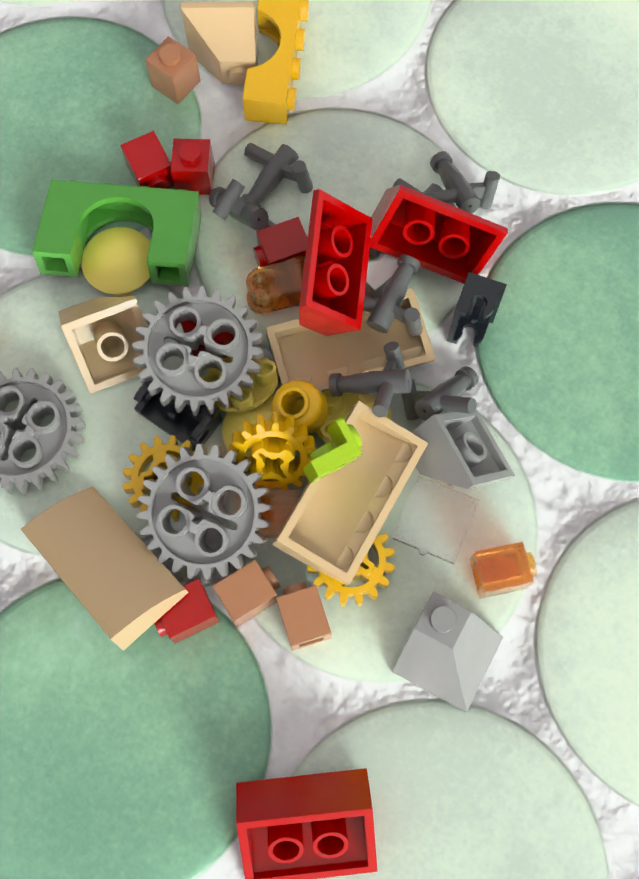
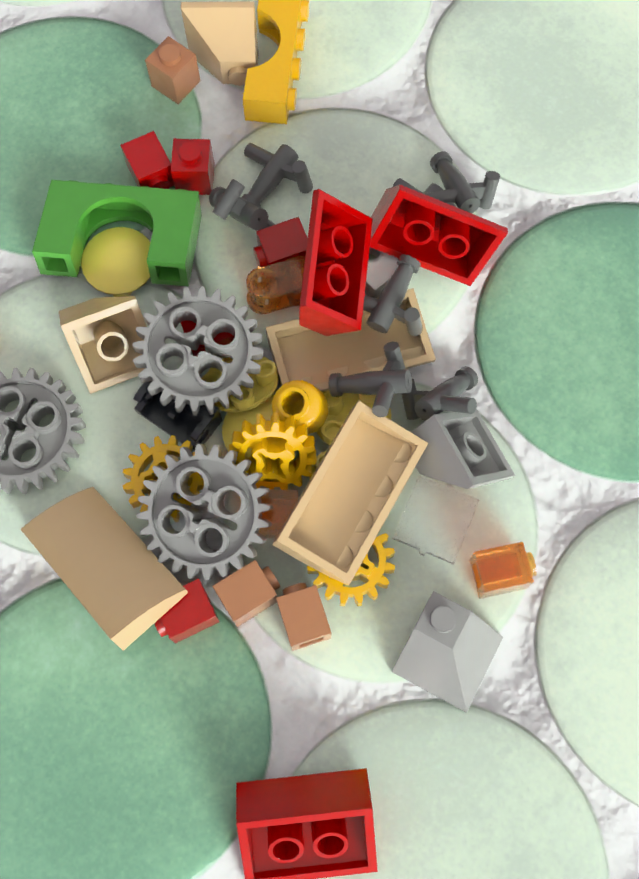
(330, 459): lime bracket -> none
(476, 307): black hinge -> none

